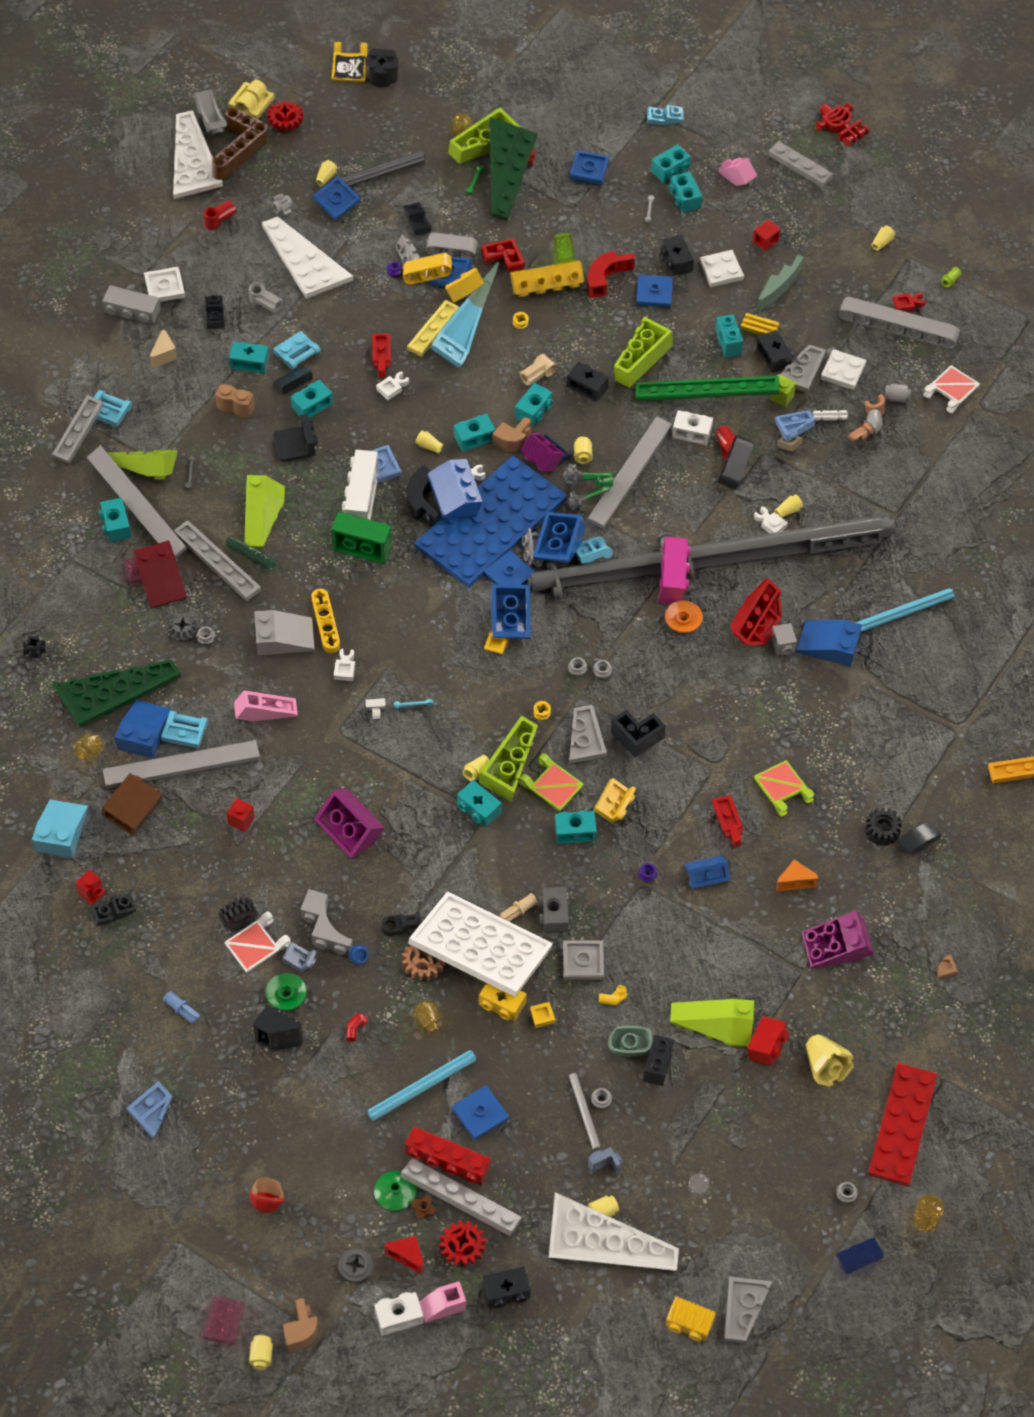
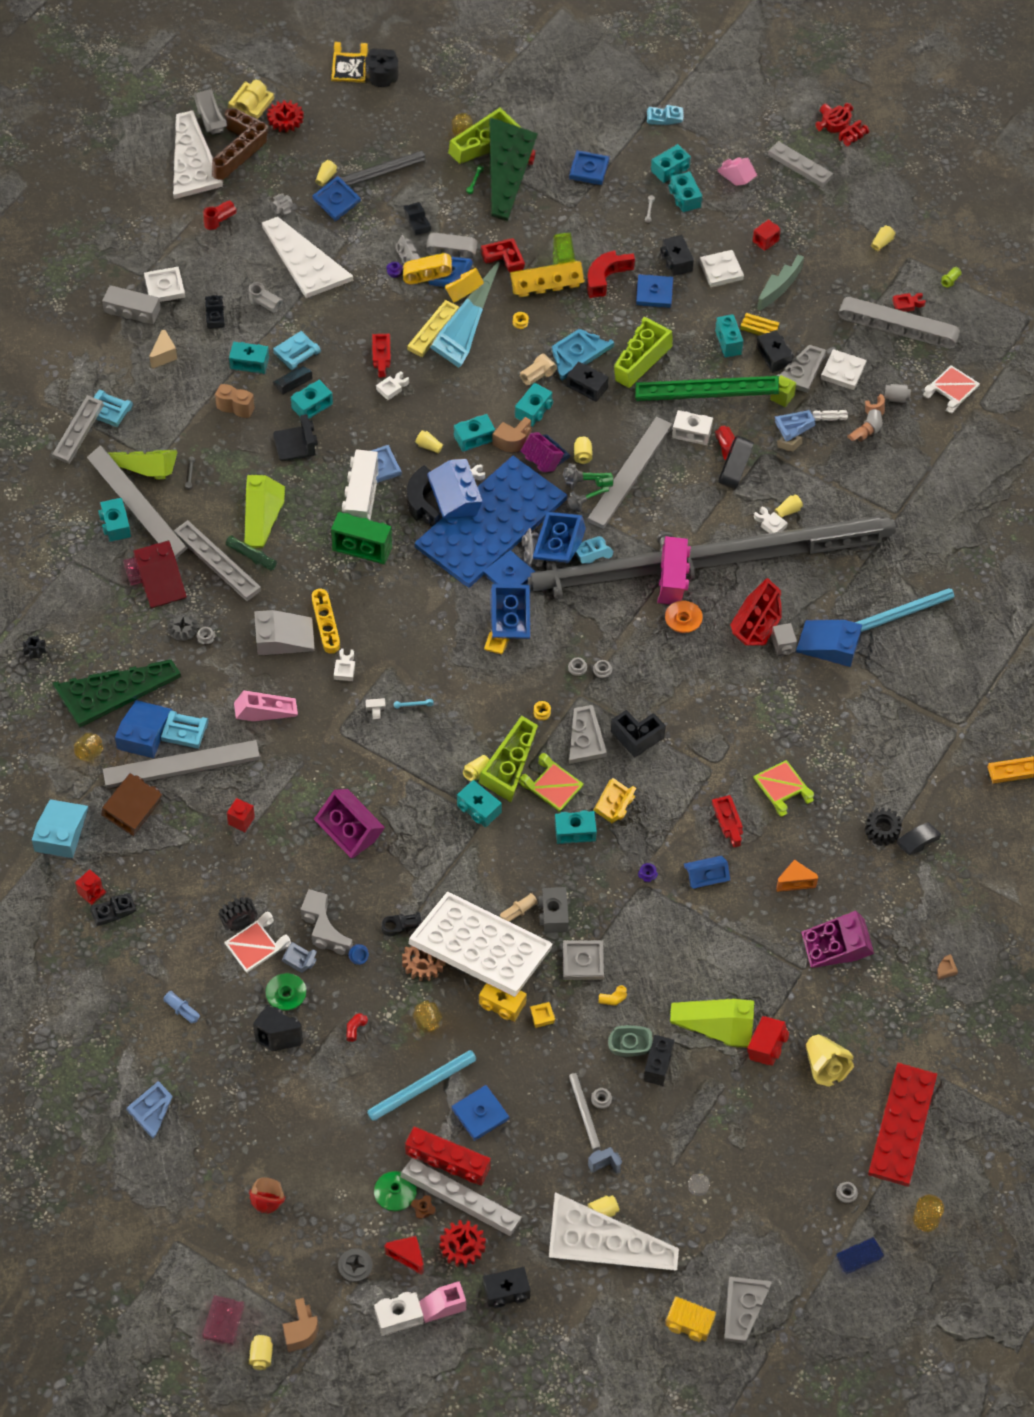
(578, 347): none -> dark azure wing

